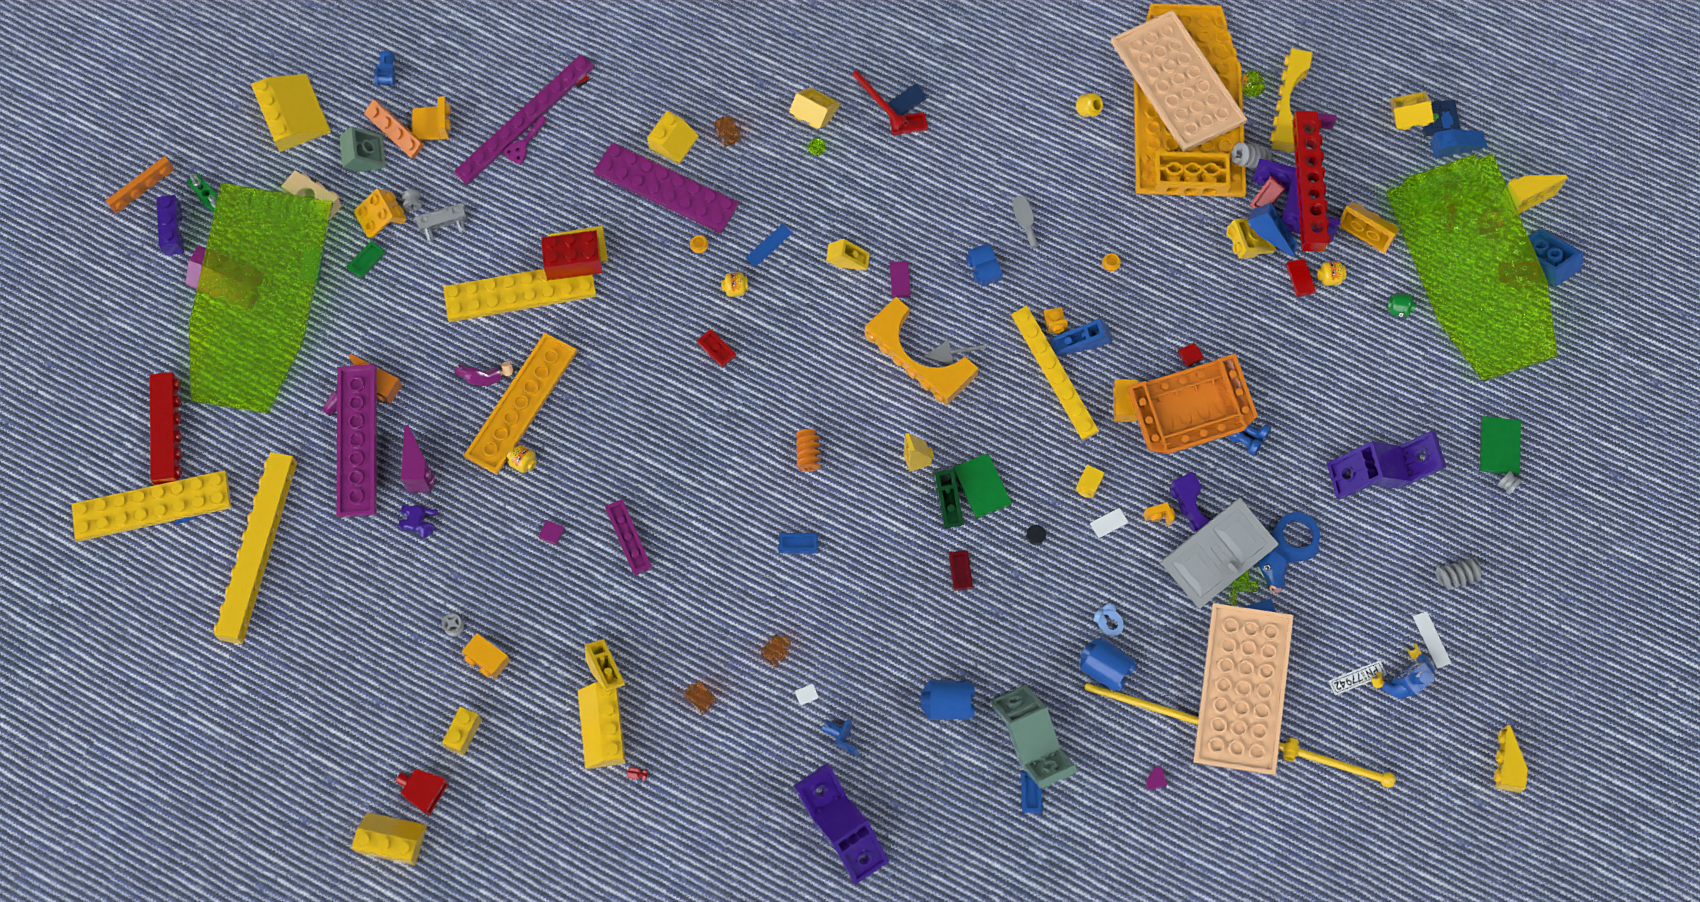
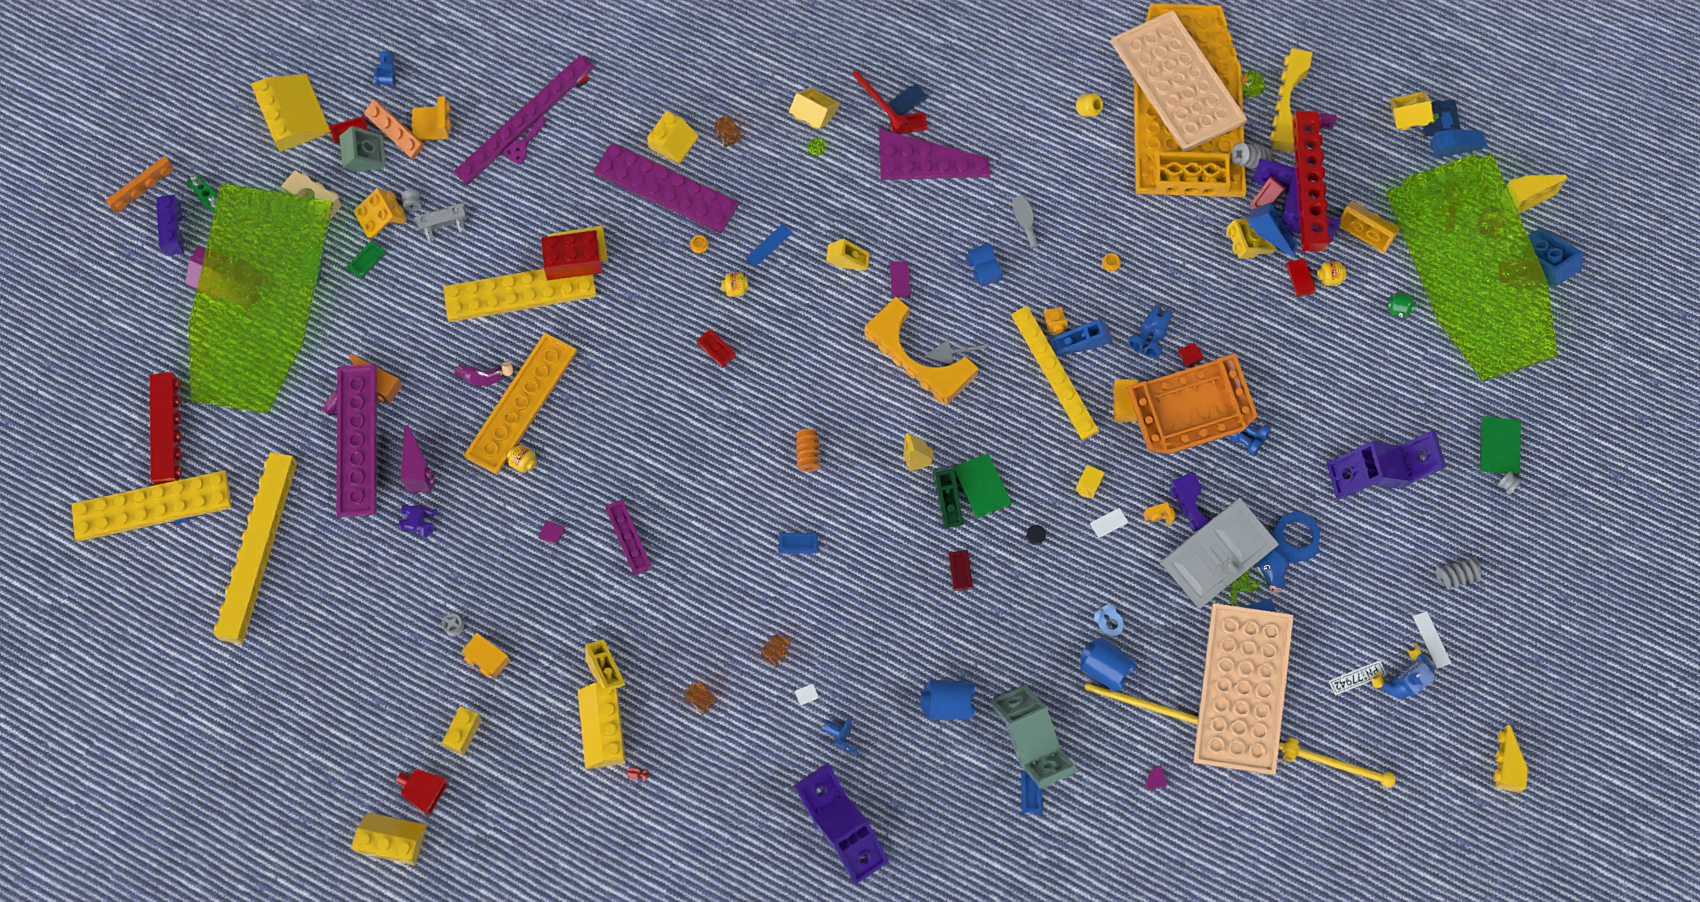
(339, 128): none -> red tile
(917, 159): none -> magenta wing
(1152, 325): none -> blue piece

